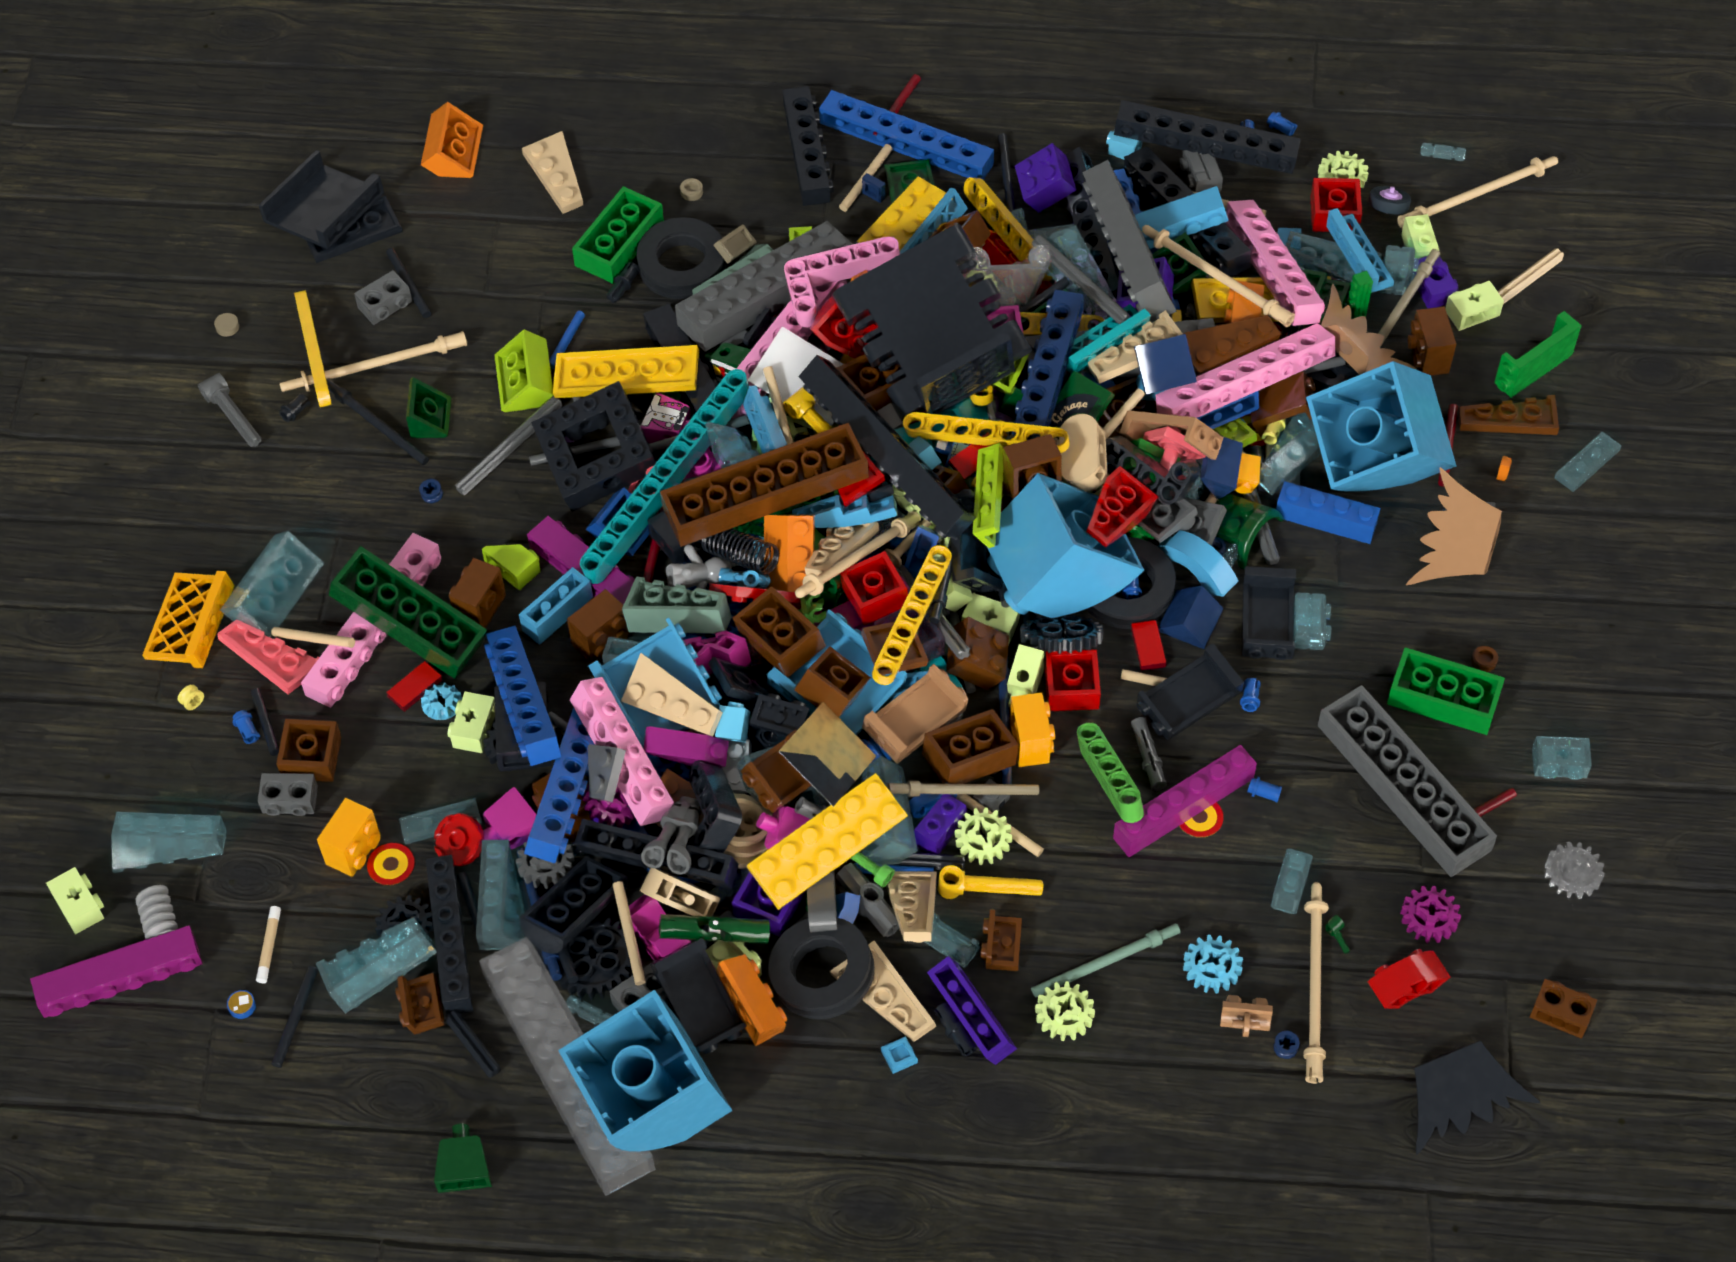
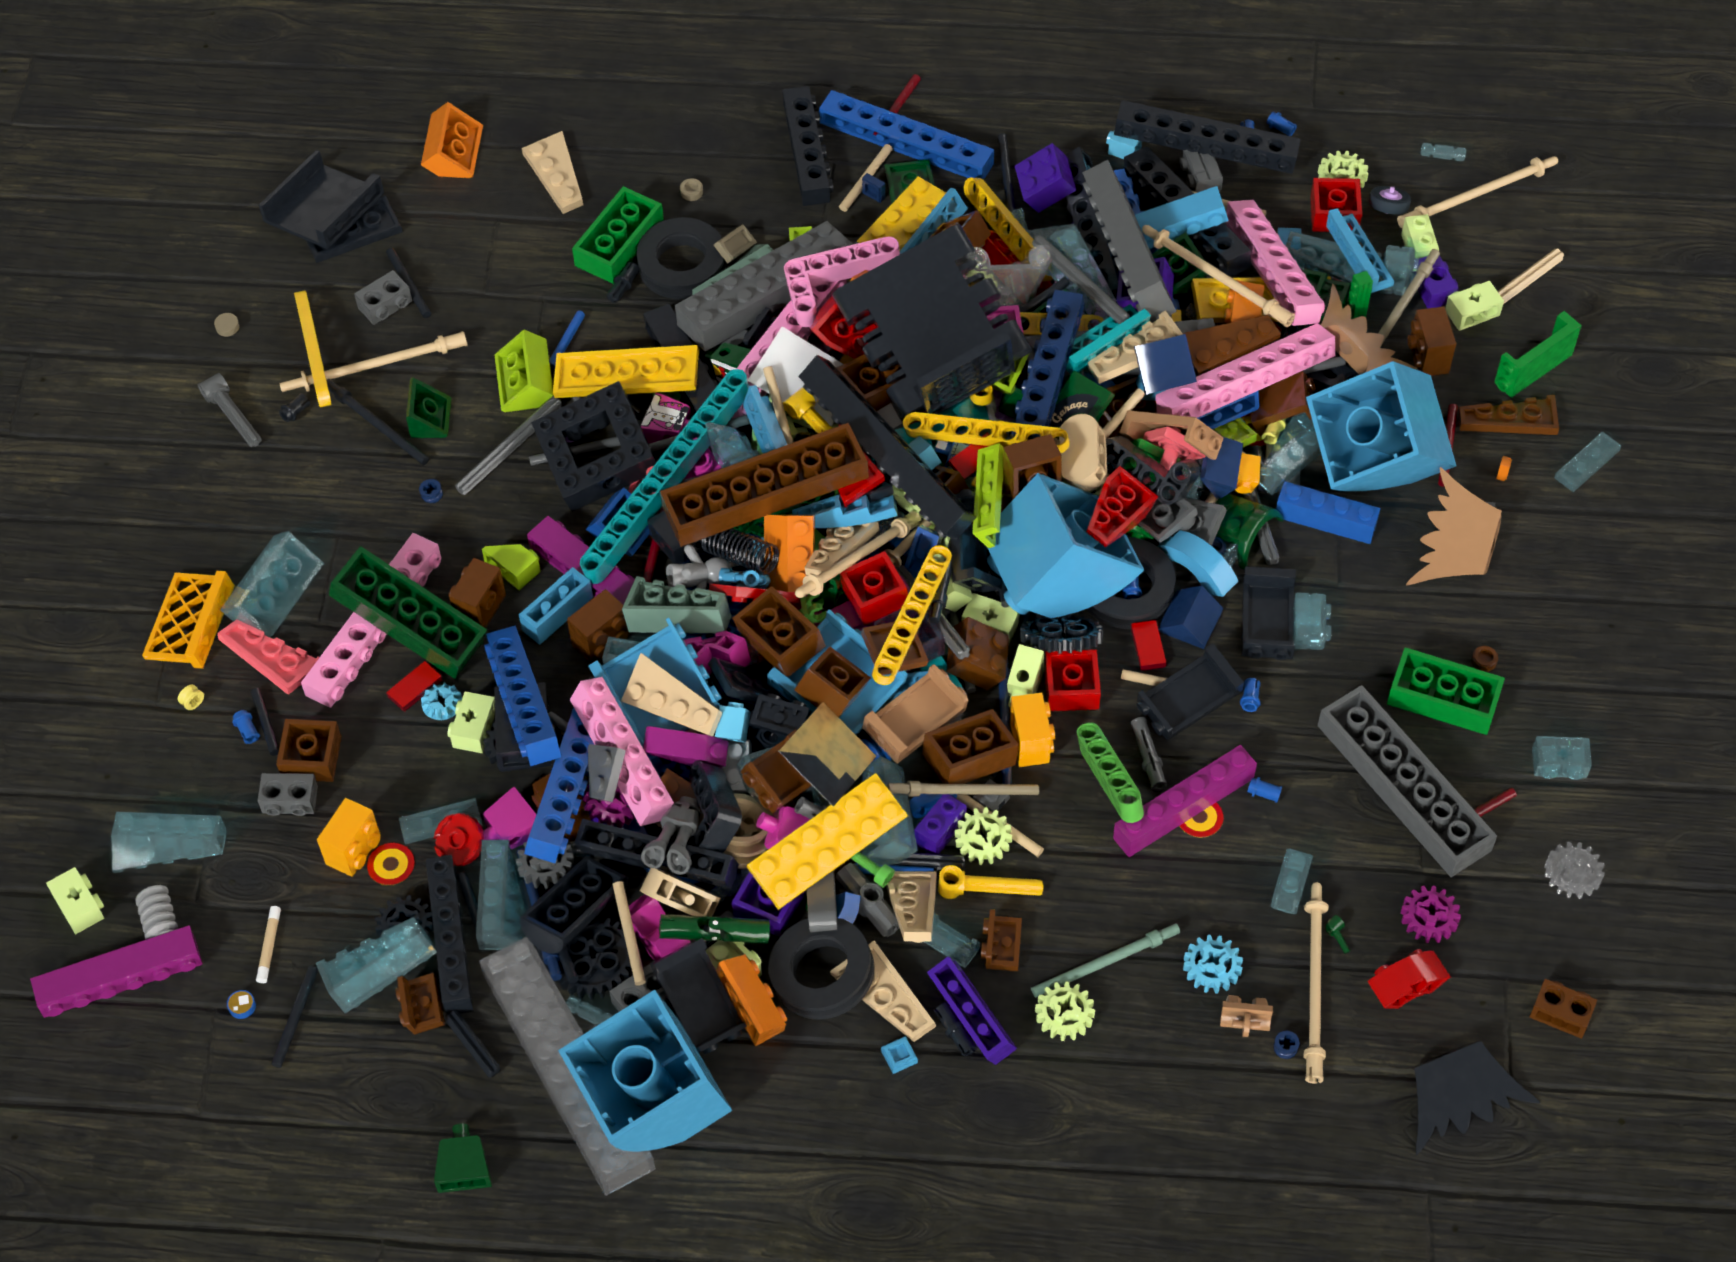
(313, 637): tan bar -> none

